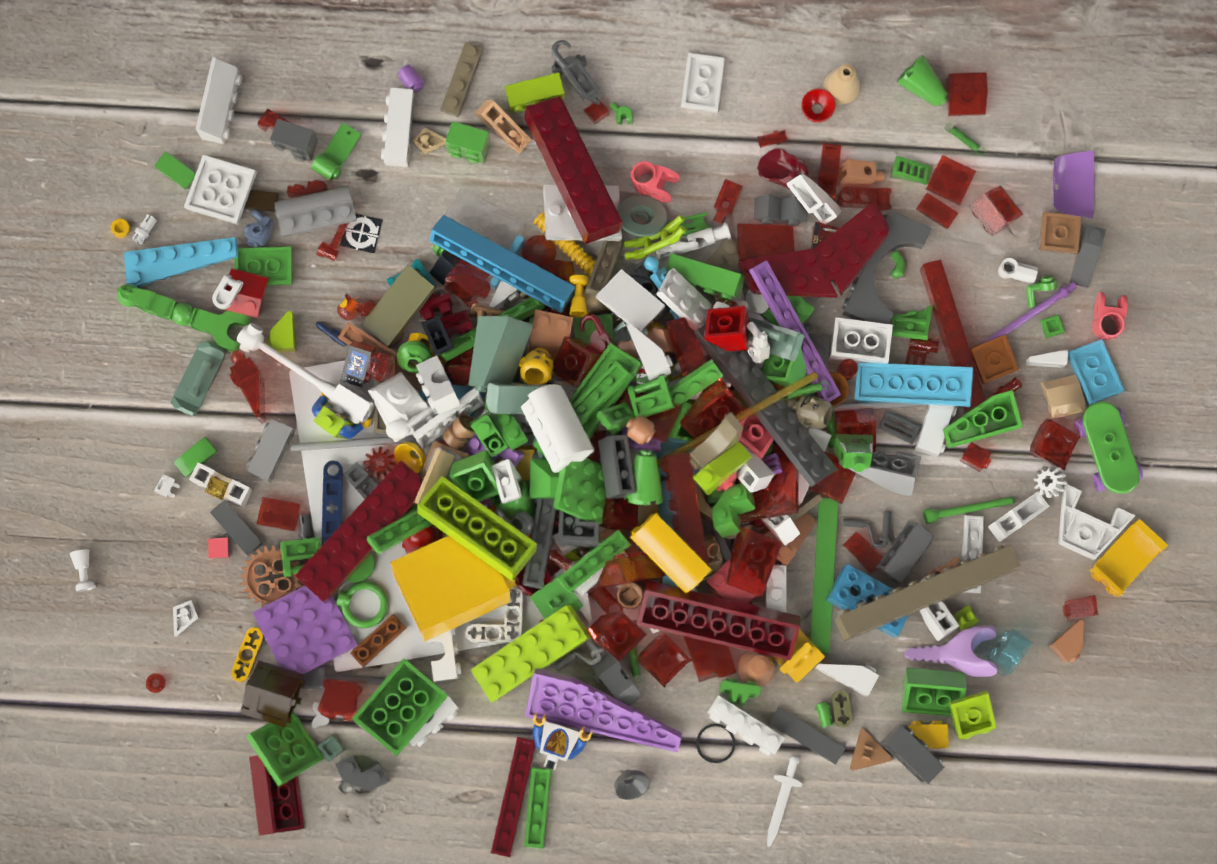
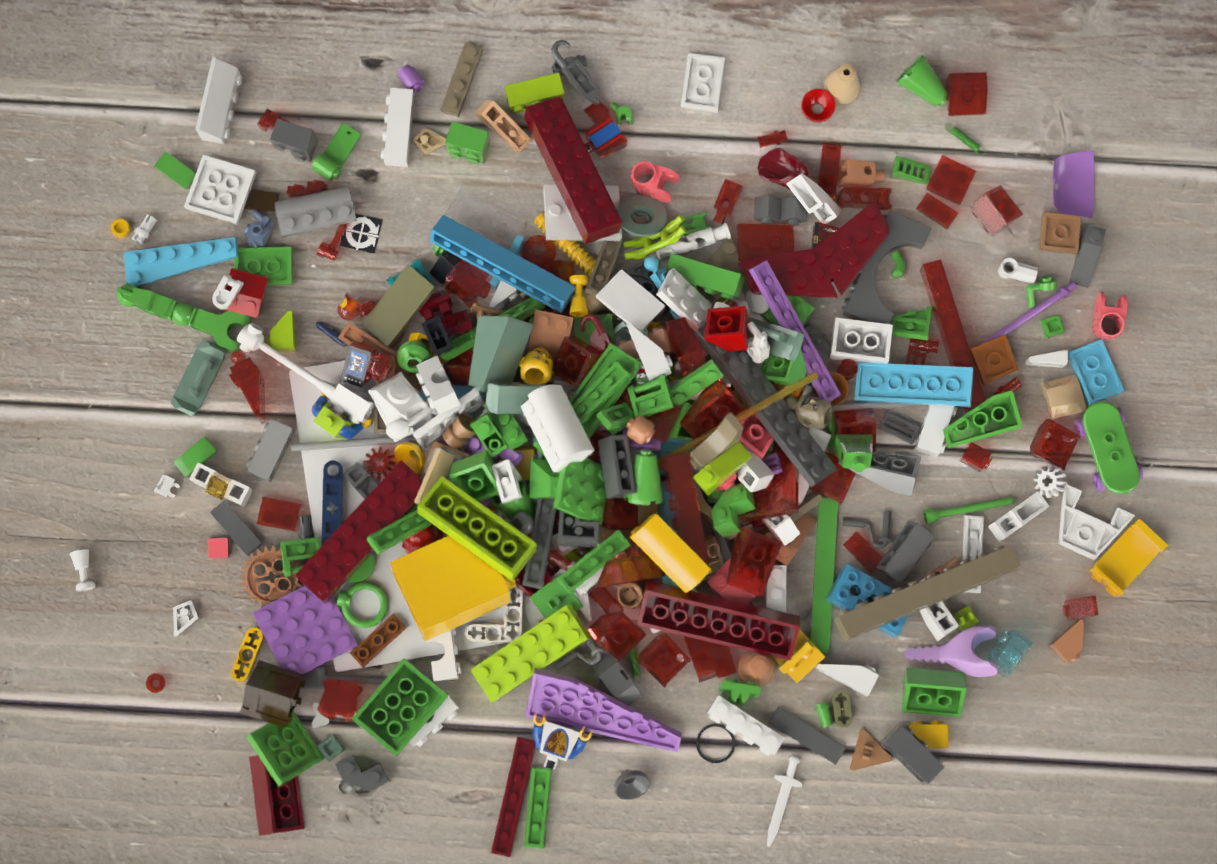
(604, 137): none -> torso
(807, 390): bright green piece -> none
(972, 715): lime plate -> none

